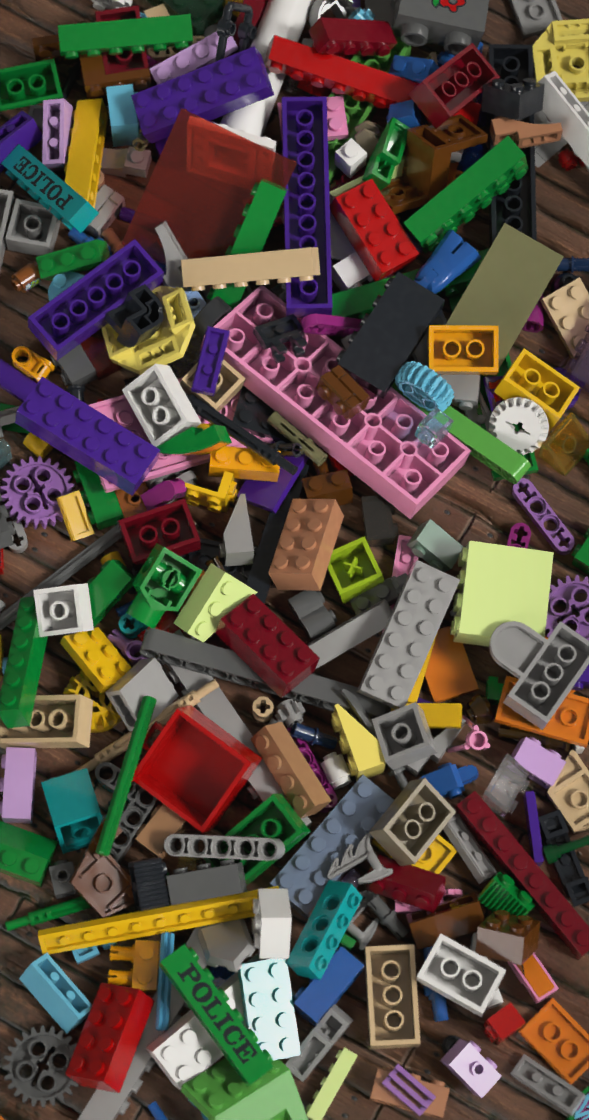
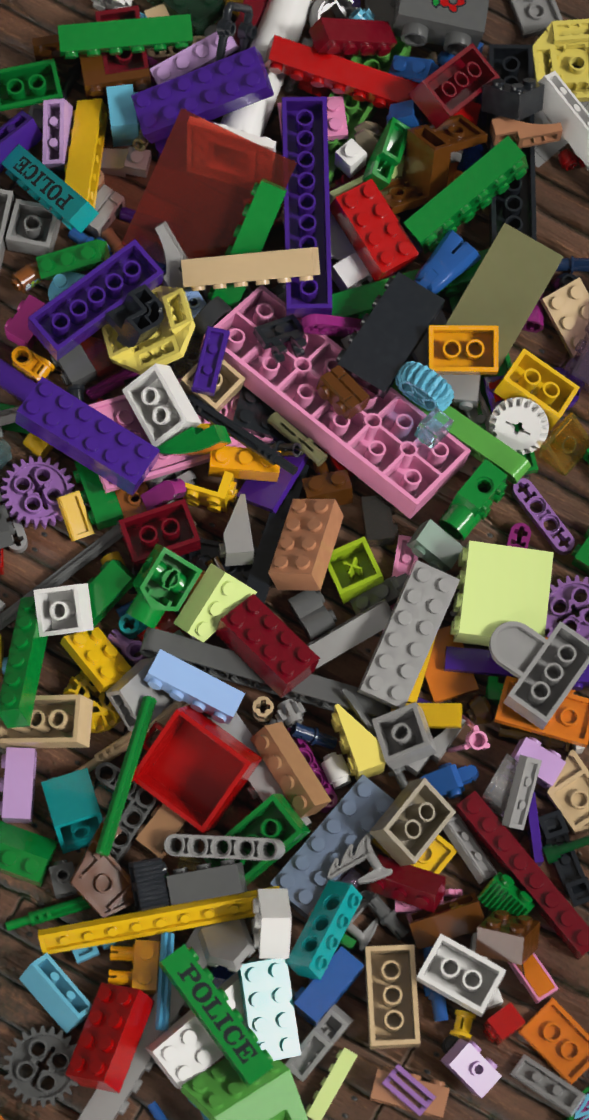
(17, 327): none -> dark pink brick
(109, 384): none -> magenta axle
(194, 687): none -> light blue brick
(463, 1024): none -> yellow bush
(472, 661): none -> dark purple tile
(474, 501): none -> green brick
(521, 792): none -> light grey plate

